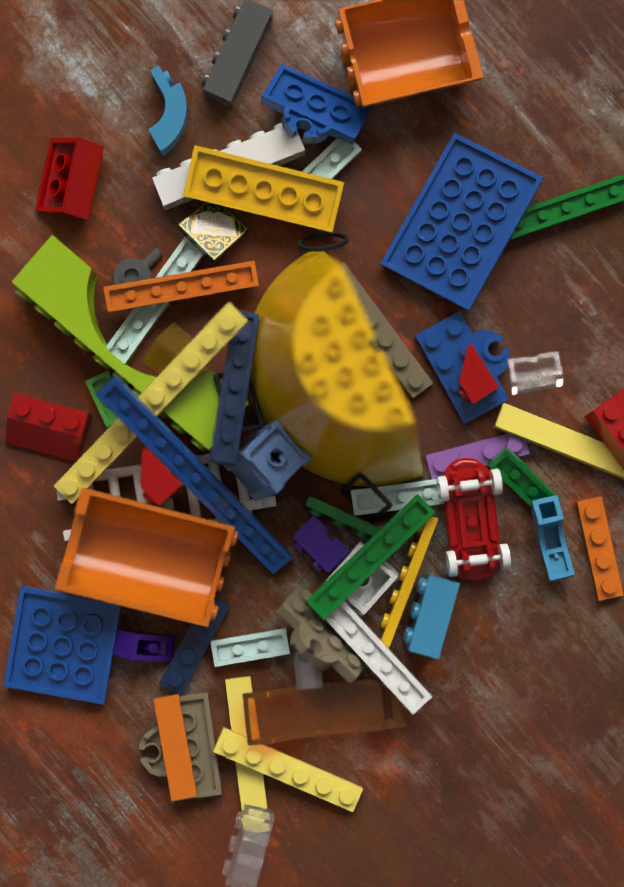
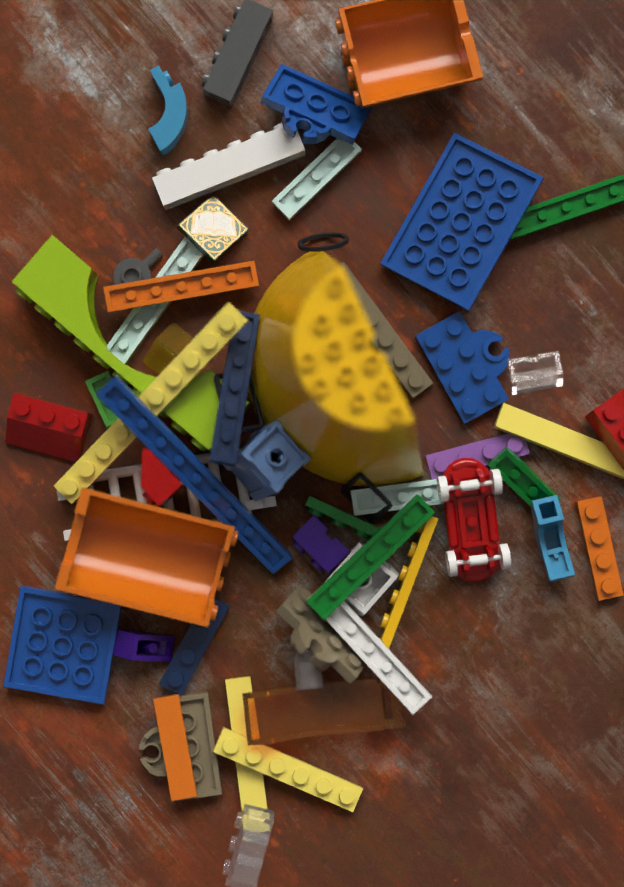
(69, 178): red slope -> none
(250, 647): light aqua plate -> none
(263, 189): yellow plate -> none
(430, 615): dark azure brick -> none
(475, 377): red slope -> none

